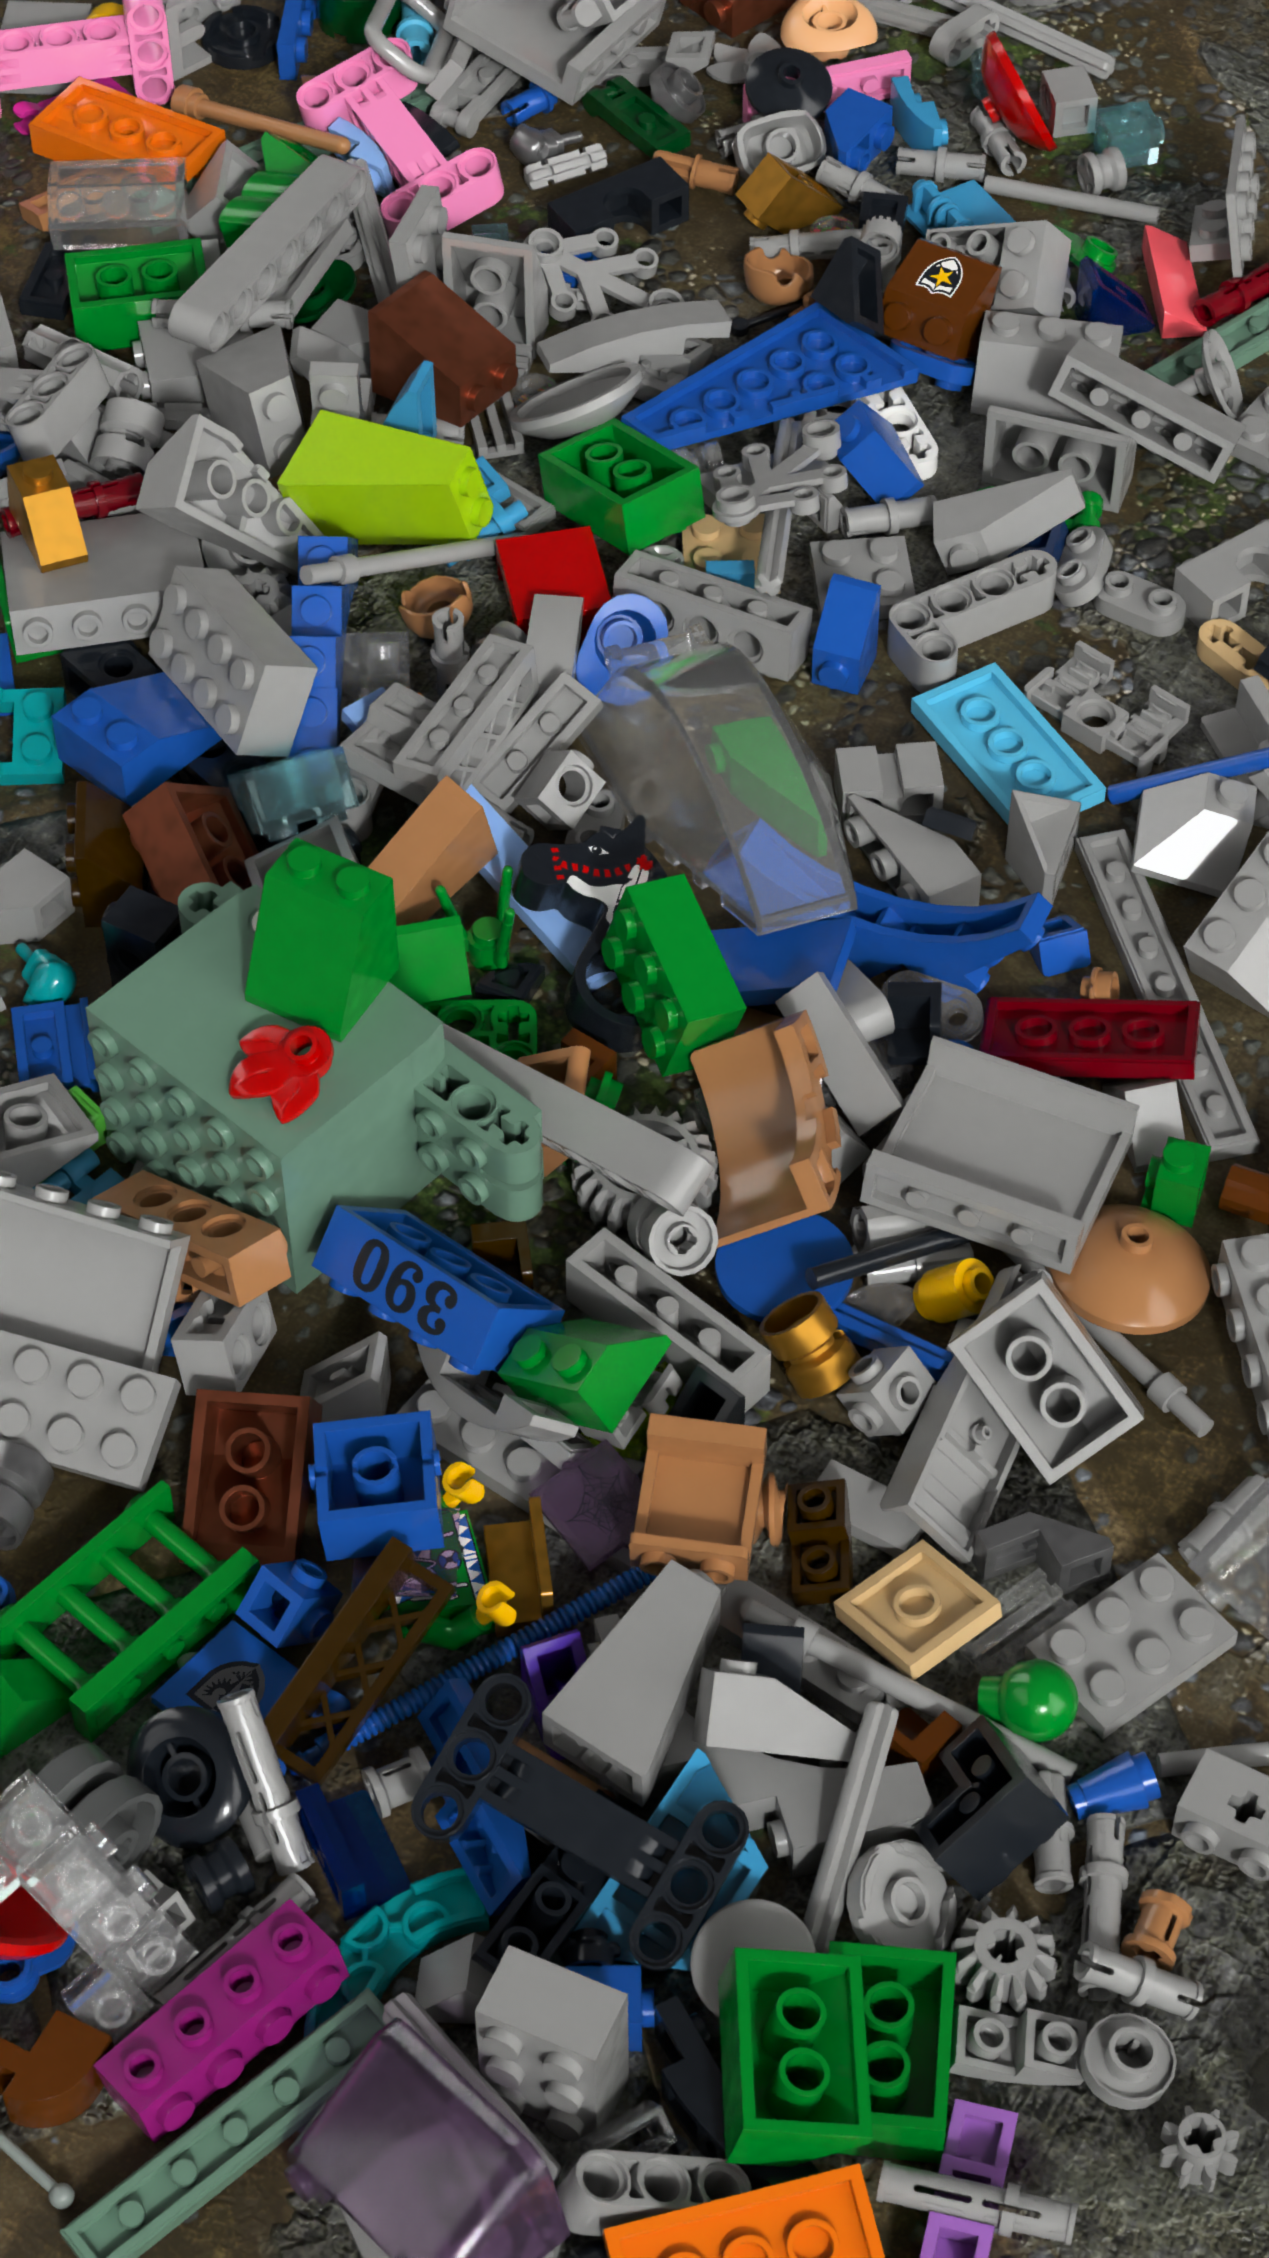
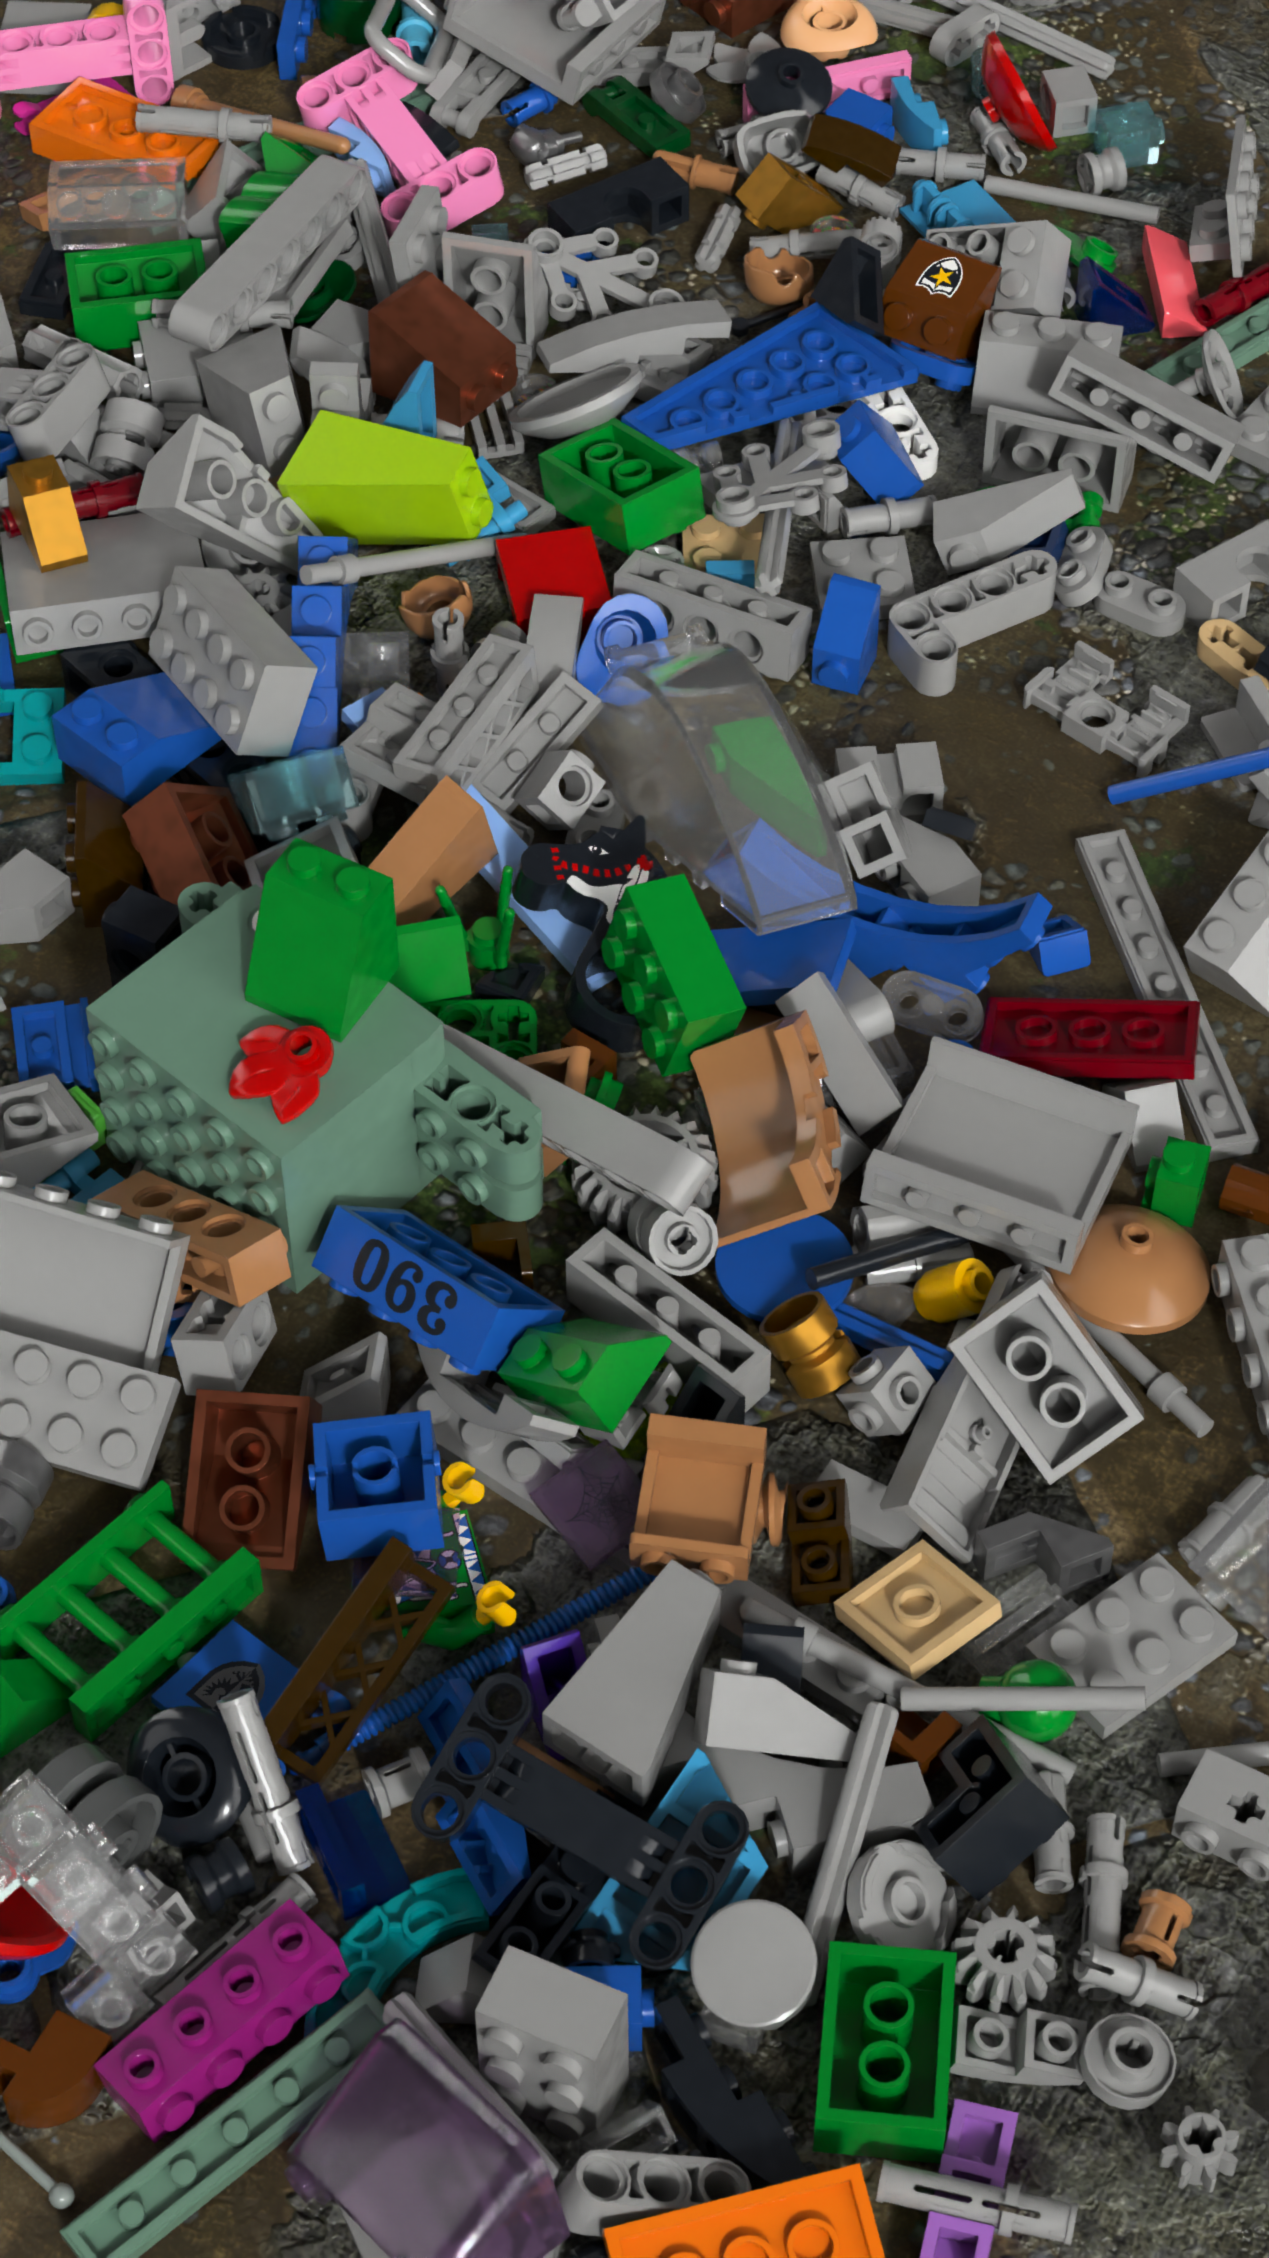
(47, 976): teal piece -> none
(202, 123): none -> light grey pin
(290, 1603): blue brick -> none
(520, 1561): pearl gold panel -> none
(717, 238): none -> light grey axle
(793, 2056): green slope -> none
(843, 143): none -> dark brown slope
(871, 824): none -> light grey brick
(883, 205): black tile -> none
(916, 1019): black panel -> none
(1003, 741): medium azure plate -> none
(1024, 1698): none -> light grey bar
(1041, 840): light grey slope -> none
(1100, 985): medium nougat plate -> none
(1115, 1787): blue cone -> none
(1194, 832): light grey slope -> none

